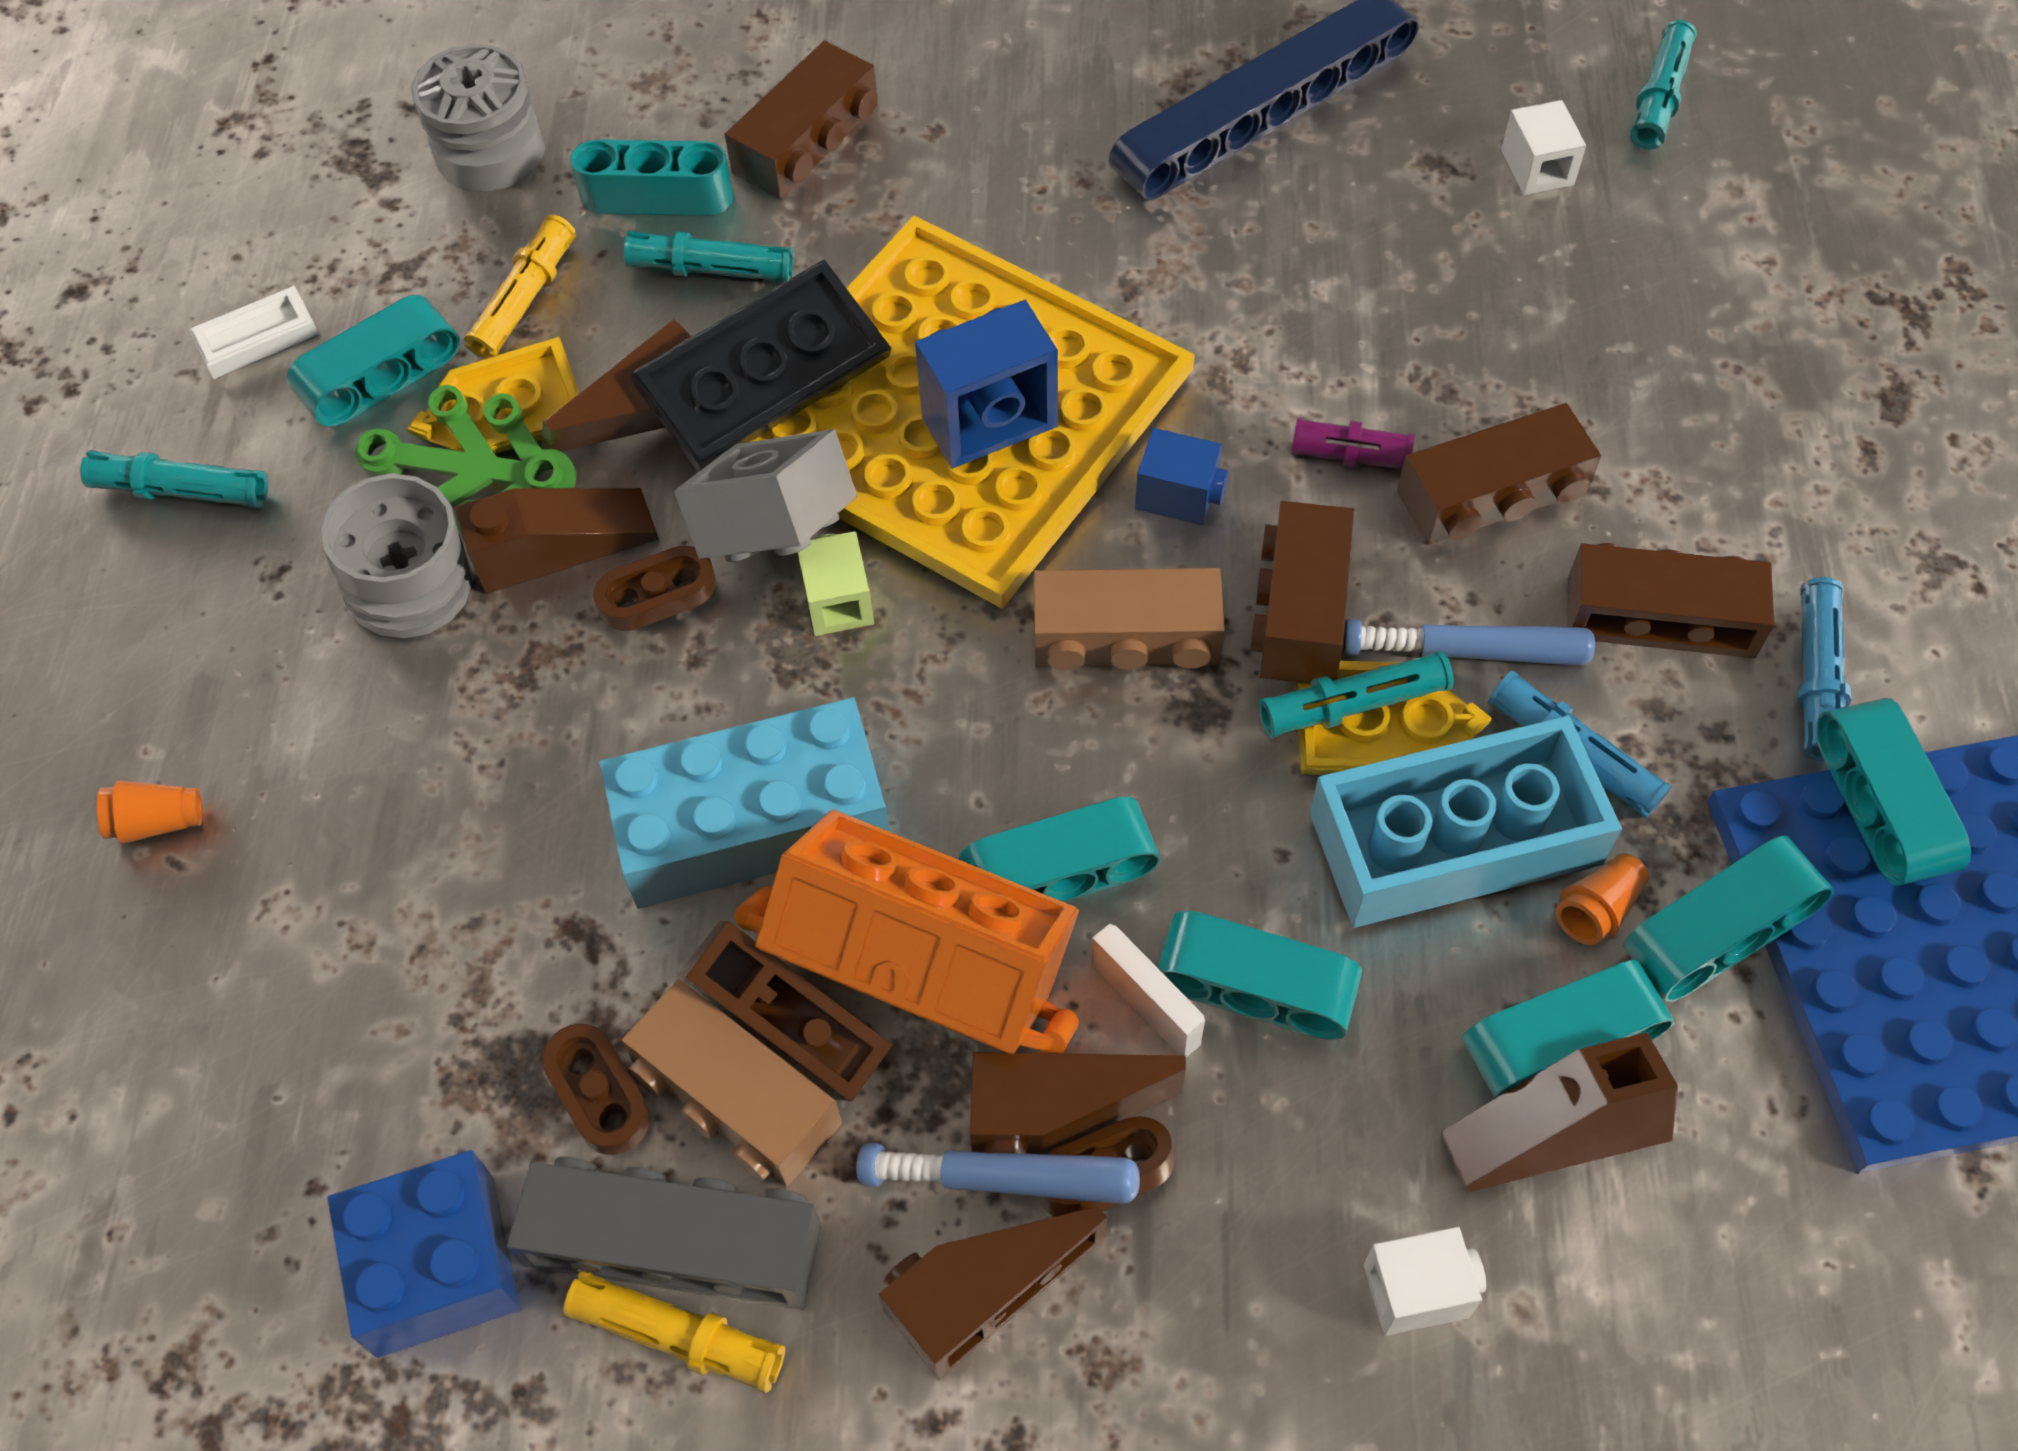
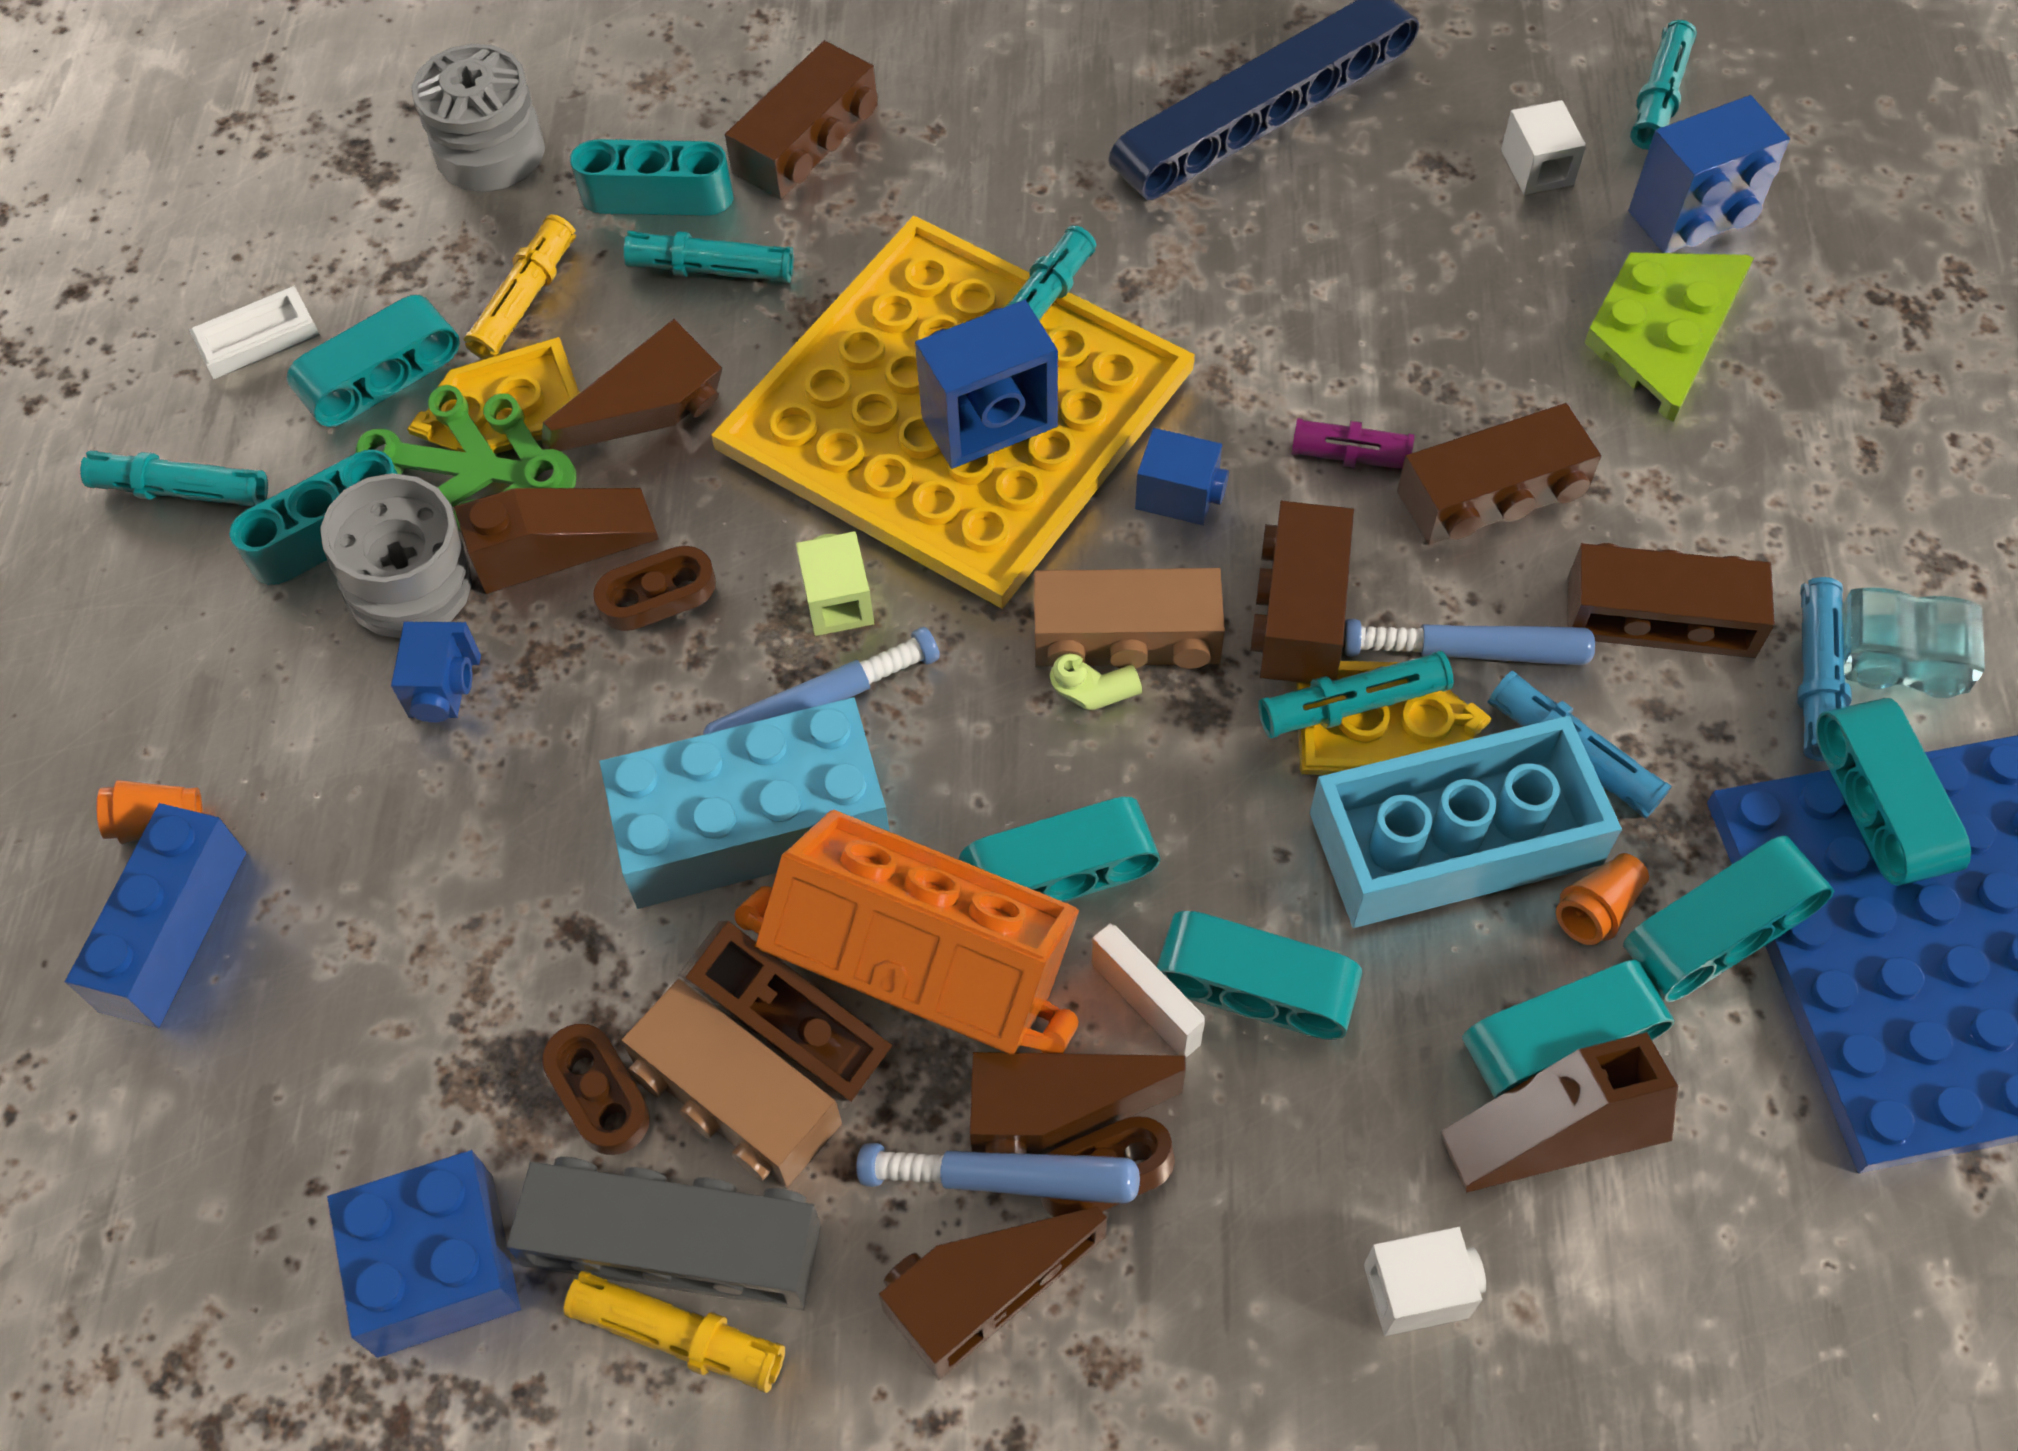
(157, 916): none -> blue brick
(284, 533): none -> teal beam
(434, 669): none -> blue brick
(761, 364): black tile -> none
(766, 496): light grey brick -> none
(837, 684): none -> medium blue piece
(1053, 274): none -> teal pin
(1089, 687): none -> yellowish green arm
(1666, 319): none -> lime wing
(1708, 174): none -> blue brick
(1912, 641): none -> clear light blue brick

